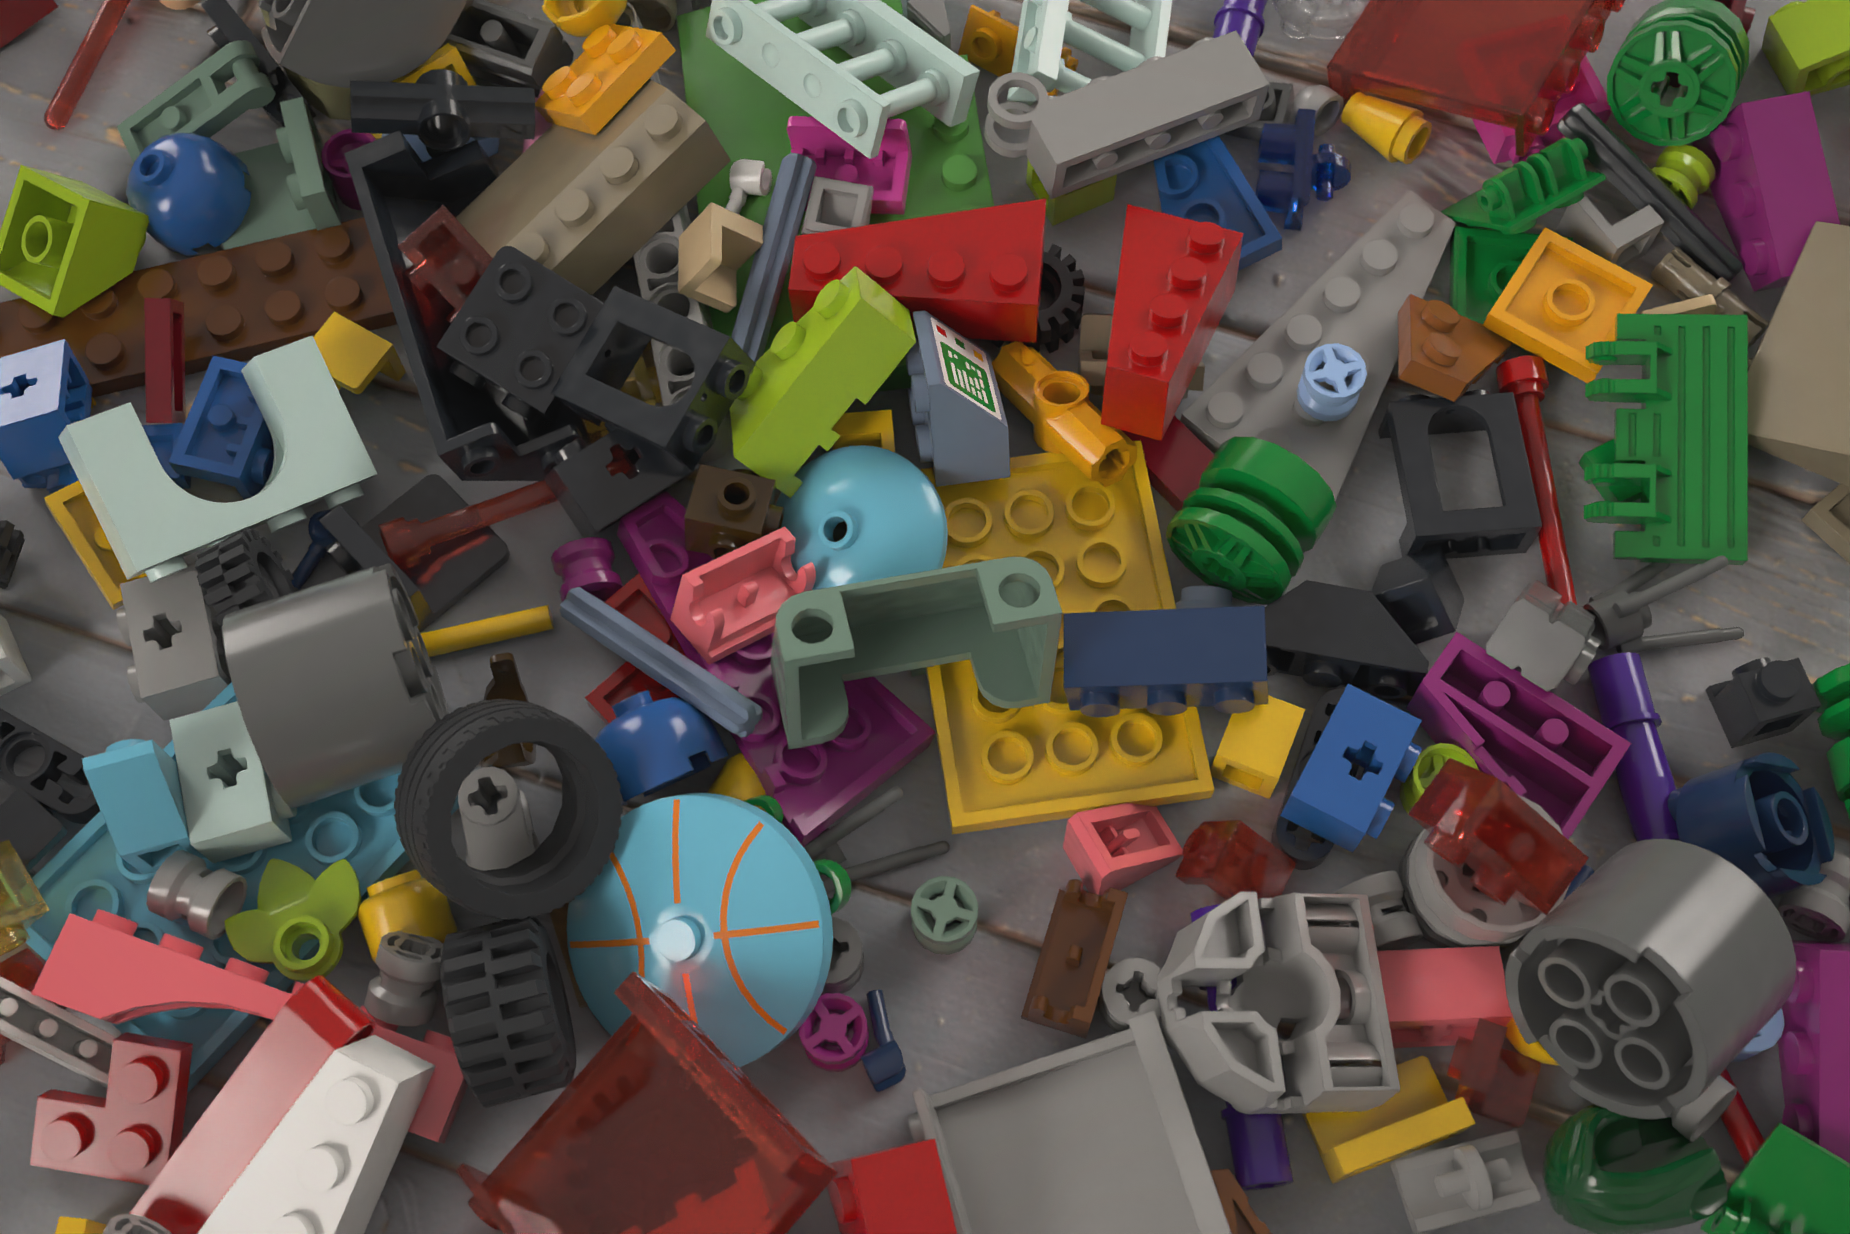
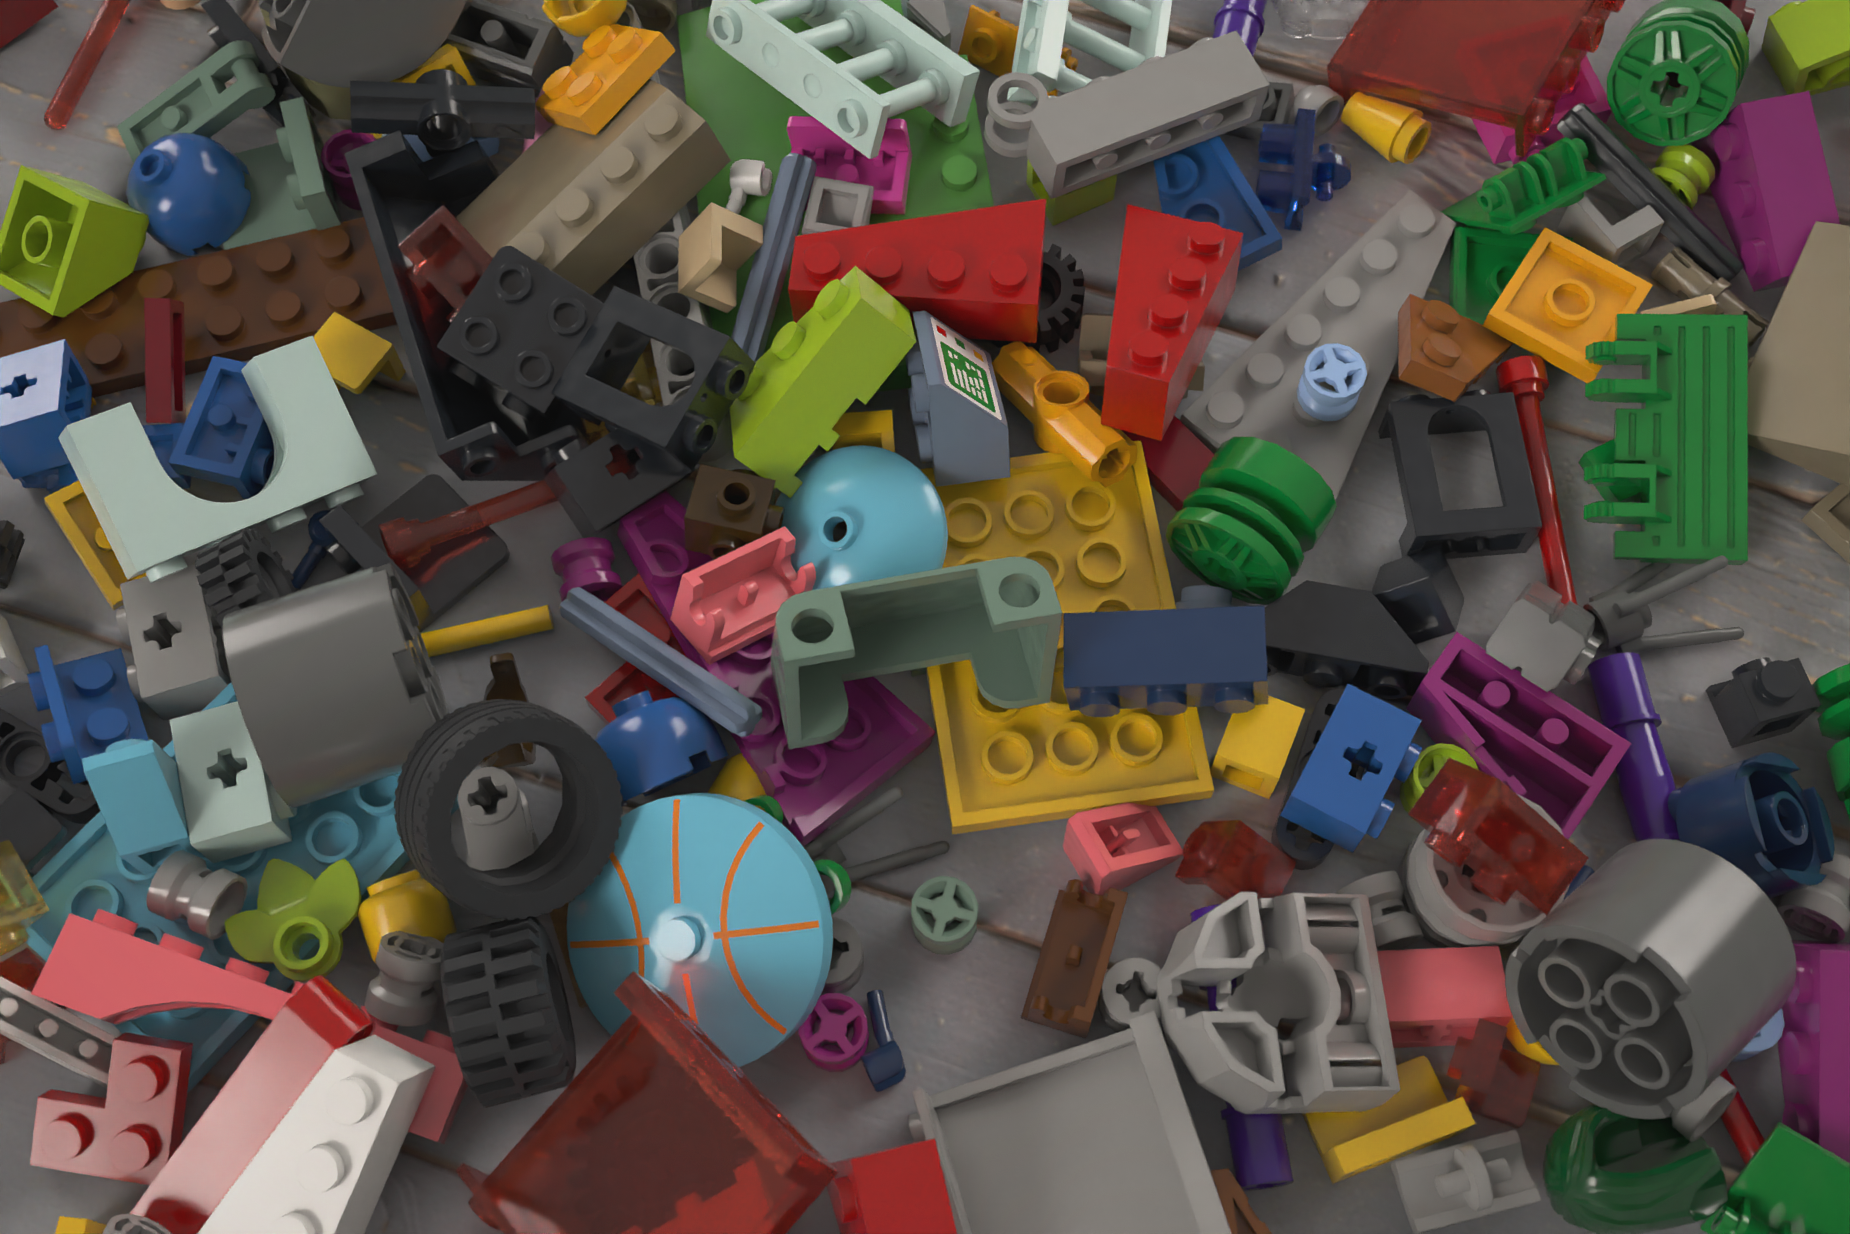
(88, 706): none -> blue bracket

